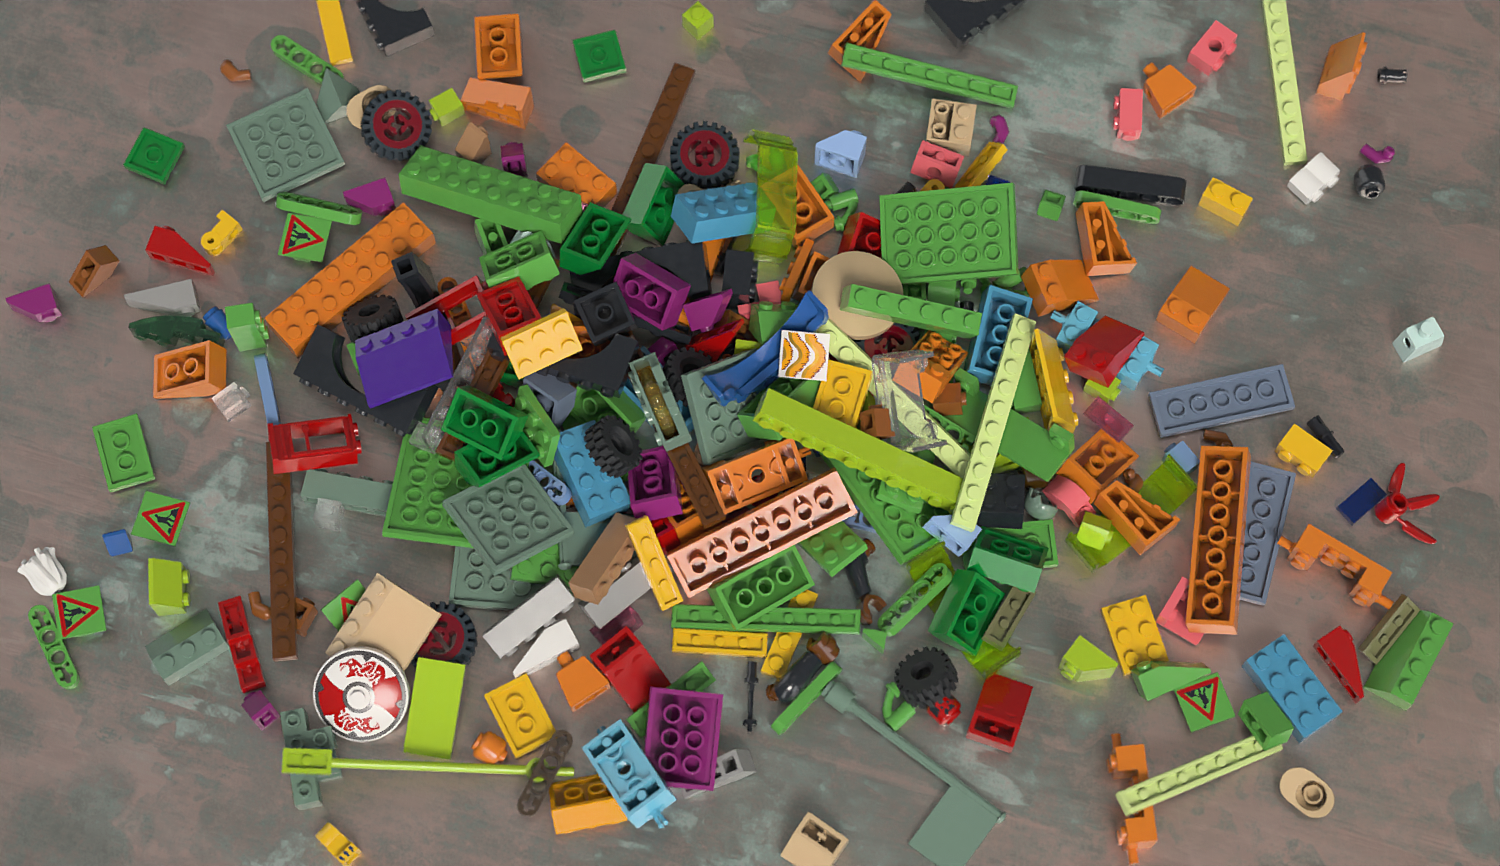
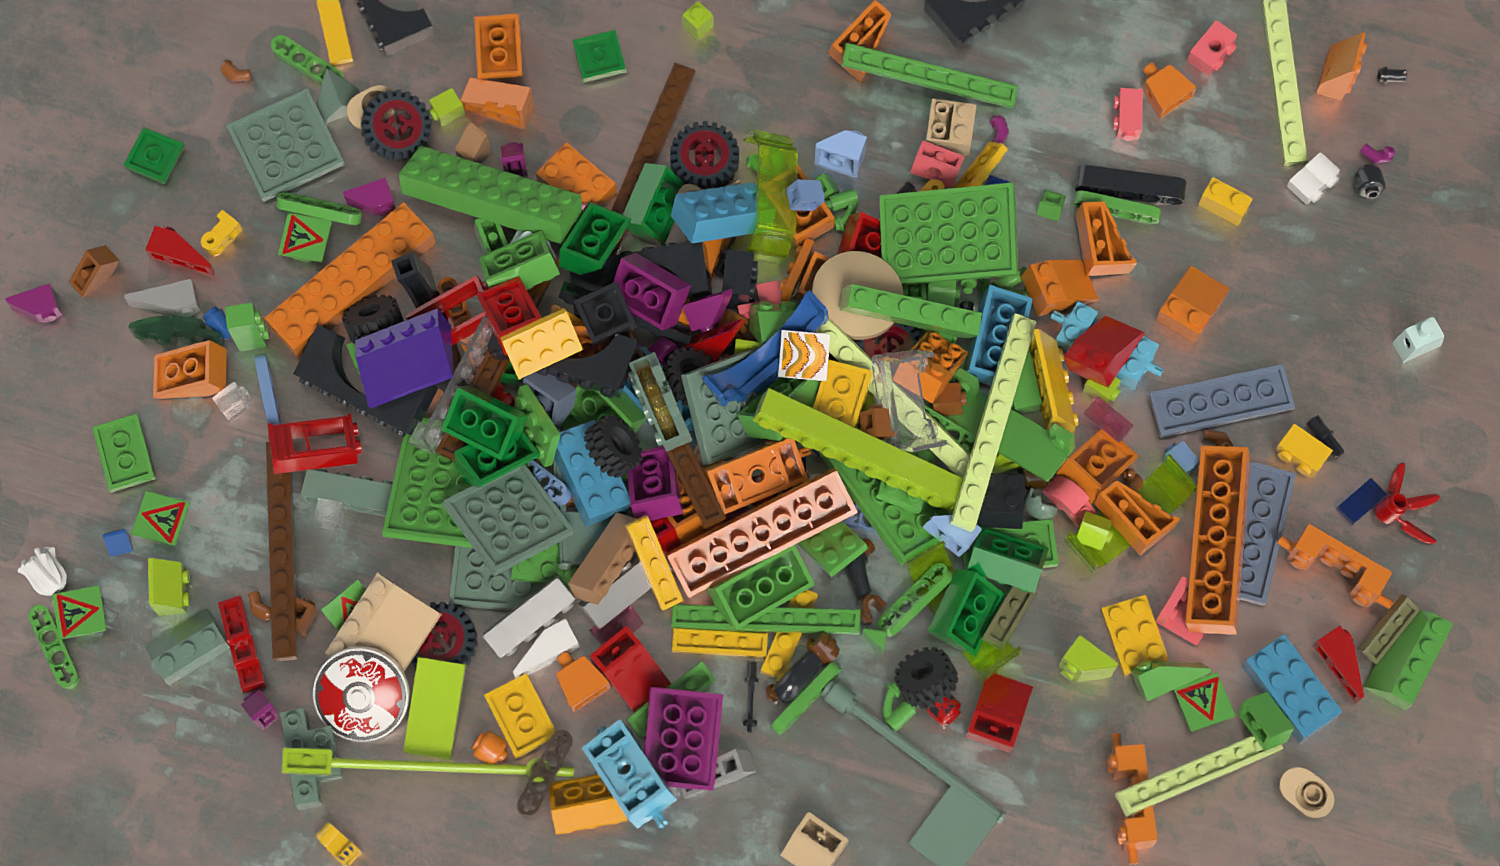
(805, 195): none -> medium blue brick

